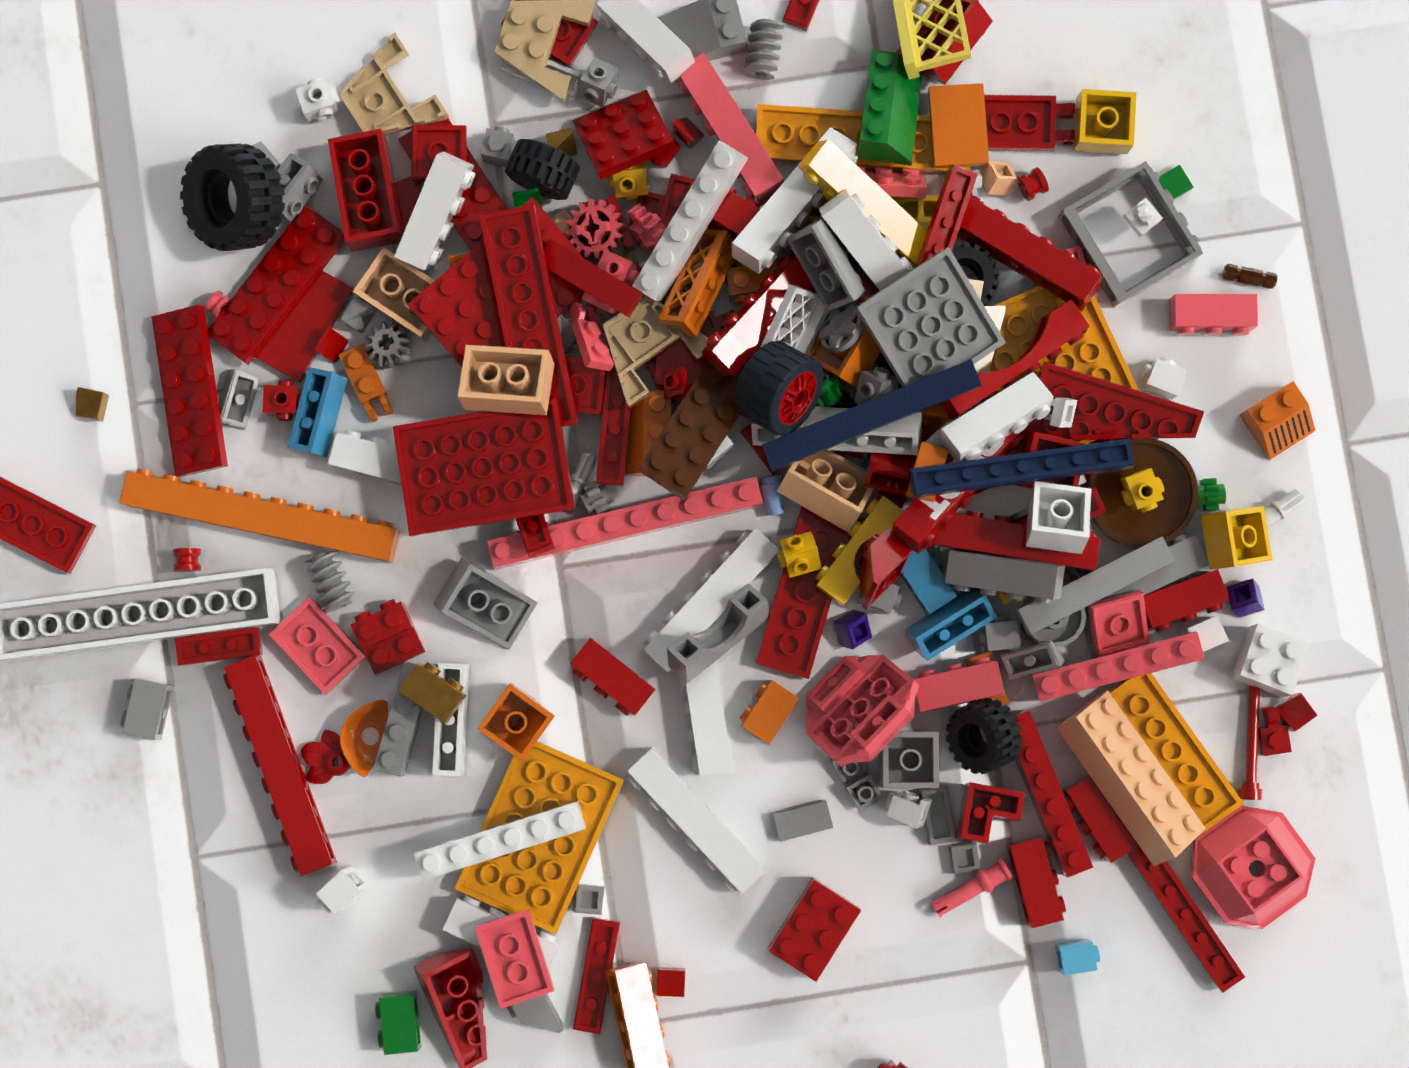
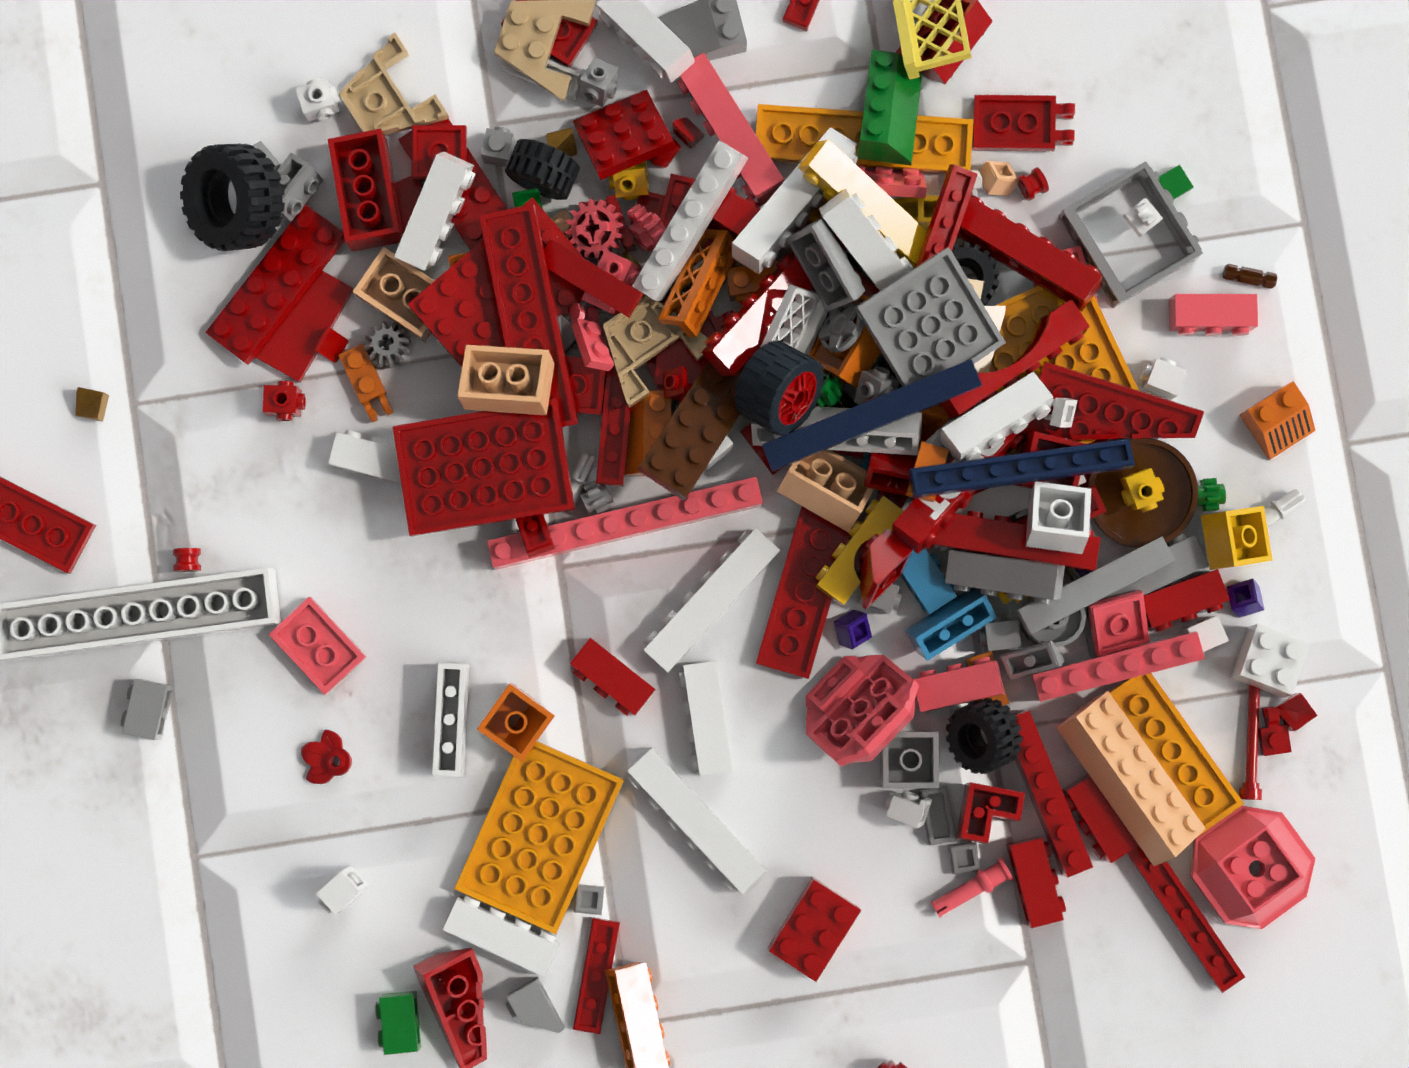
(189, 391): red plate -> none
(217, 303): coral bush -> none
(218, 646): red plate -> none
(237, 398): light grey slope -> none
(259, 516): orange brick -> none
(280, 765): red brick -> none
(317, 412): dark azure brick -> none
(330, 581): light grey piece -> none
(358, 315): light grey slope -> none
(359, 754): orange piece -> none
(387, 636): red plate -> none
(399, 731): light grey brick -> none
(433, 692): pearl gold brick -> none
(484, 603): light grey slope -> none
(500, 840): white brick -> none
(514, 958): coral plate -> none
(670, 982): red slope -> none
(697, 652): light grey arch -> none
(761, 49): light grey piece -> none
(769, 711): orange brick -> none
(773, 500): light blue cone -> none
(799, 554): yellow brick -> none
(802, 821): light grey tile -> none
(858, 783): light grey slope -> none
(958, 125): orange tile -> none
(1077, 956): medium azure brick -> none
(1105, 121): yellow brick -> none

